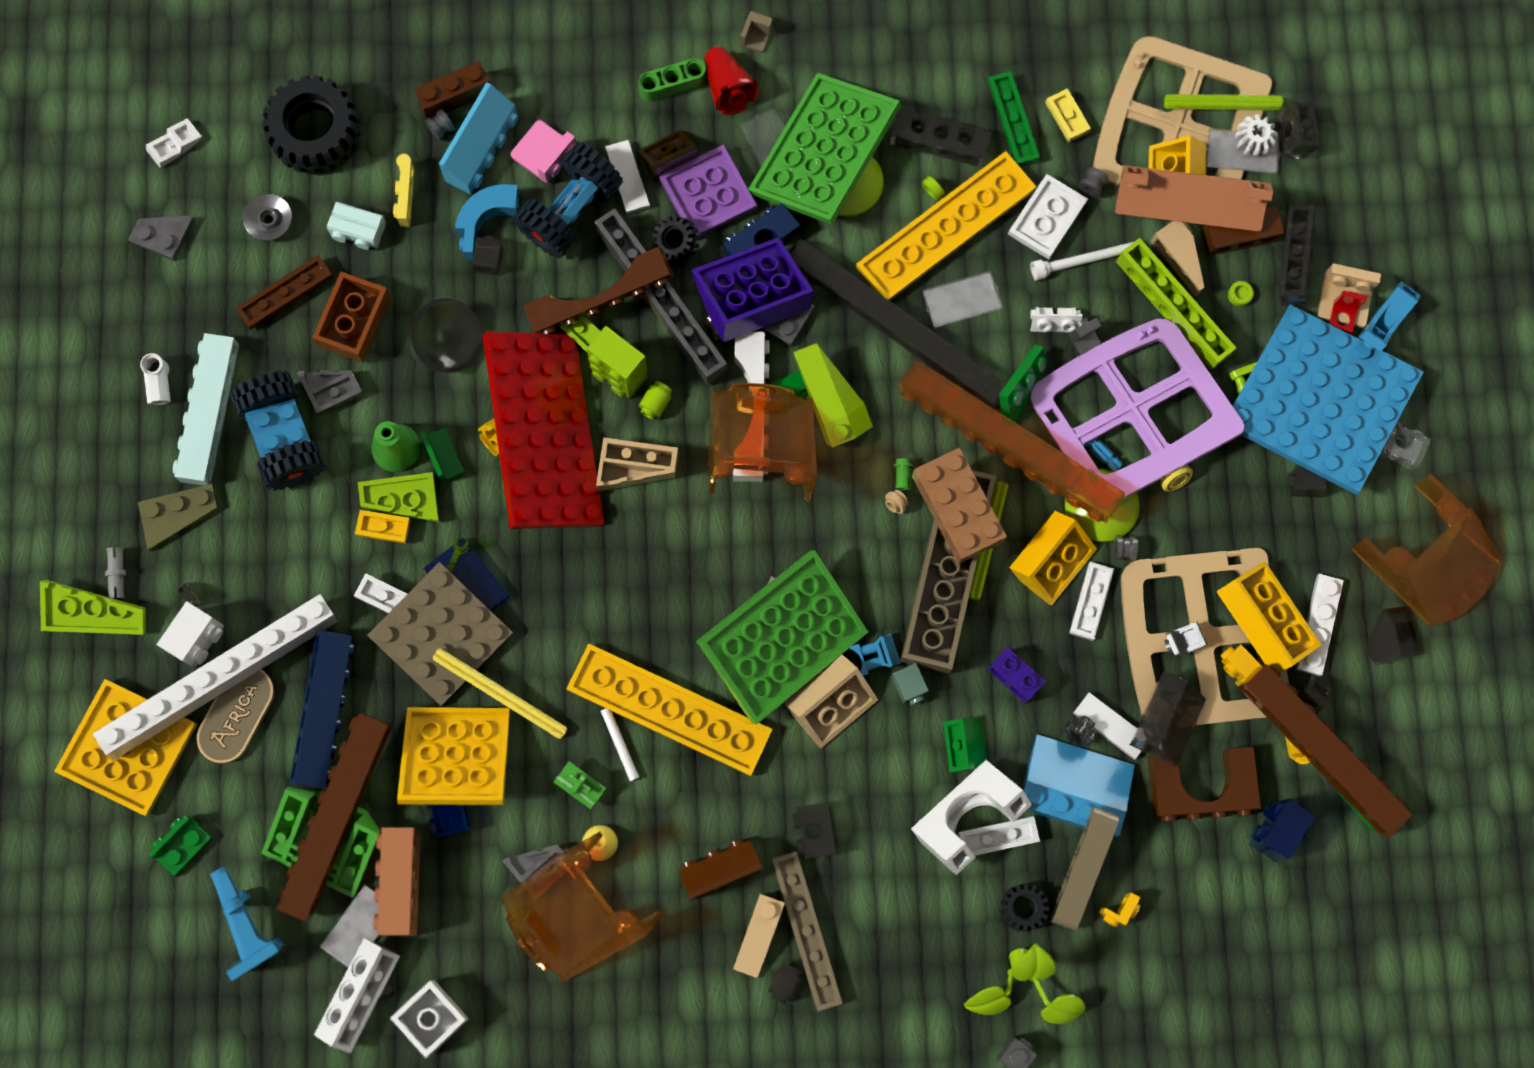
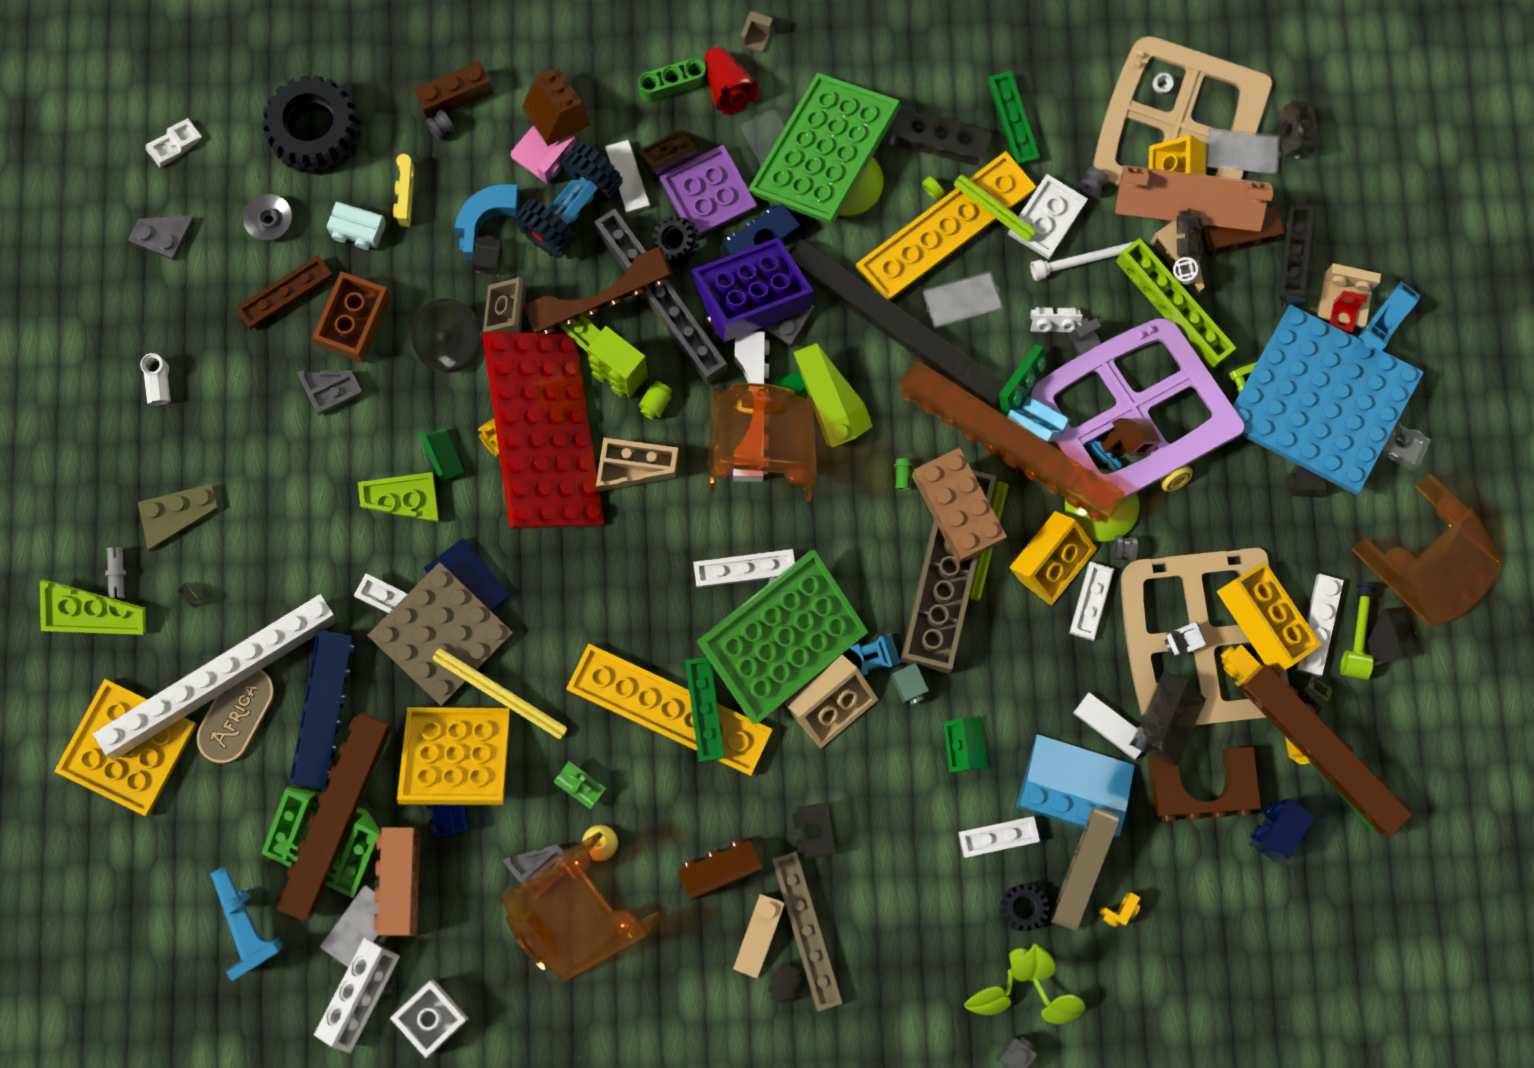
(180, 844): green bracket -> none
(191, 635): white brick -> none
(206, 409): light aqua brick -> none
(278, 430): black plate -> none
(382, 526): yellow plate -> none
(395, 446): bright green cone -> none
(457, 552): clear neon green hand -> none
(478, 139): medium azure slope -> none
(505, 306): none -> dark tan slope
(554, 107): none -> reddish brown slope
(620, 744): white bar -> none
(704, 709): none -> green plate
(742, 568): none -> white plate
(896, 501): tan plate -> none
(982, 787): white arch -> none
(995, 208): none -> lime axle
(1016, 675): dark purple brick -> none
(1040, 420): none -> medium azure bracket
(1067, 115): light yellow plate -> none
(1080, 730): clear smoke gear -> none
(1133, 435): none -> reddish brown brick
(1159, 78): none -> white hinge
(1184, 274): none -> white wheel
(1190, 224): none -> clear smoke hinge
(1240, 293): lime tile -> none
(1242, 102): lime axle -> none
(1256, 135): white gear -> none
(1356, 662): none -> lime piece

